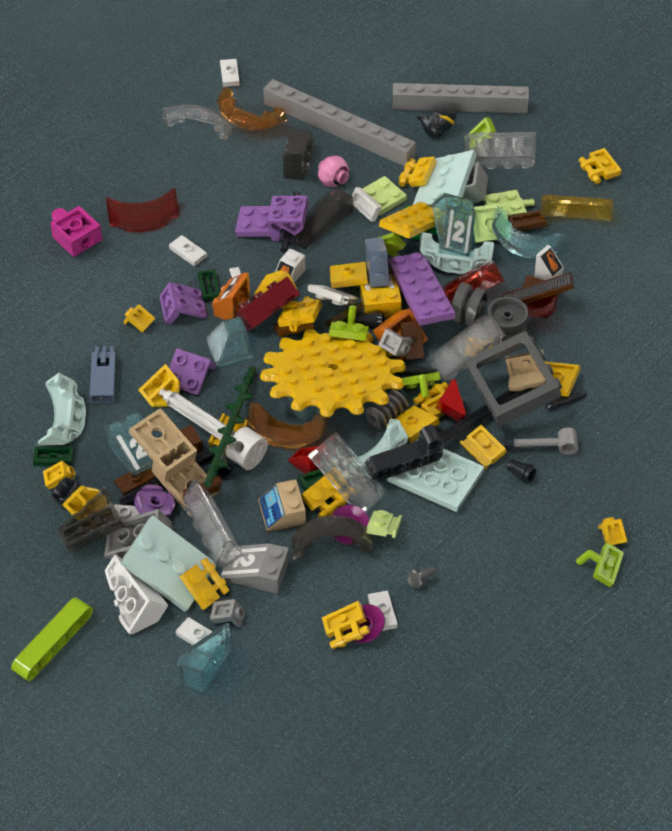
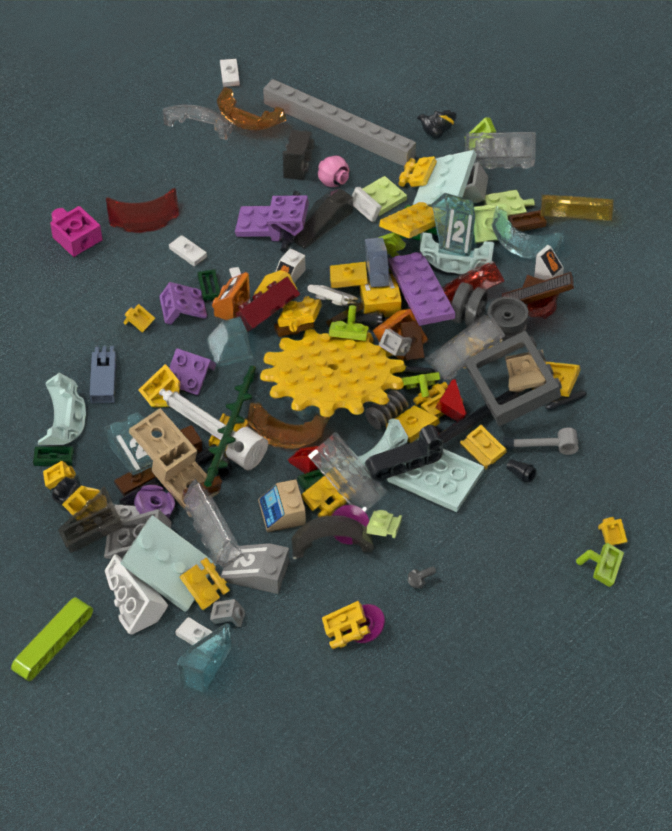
(383, 601): white plate -> none
(460, 98): light grey brick -> none
(603, 162): yellow plate -> none

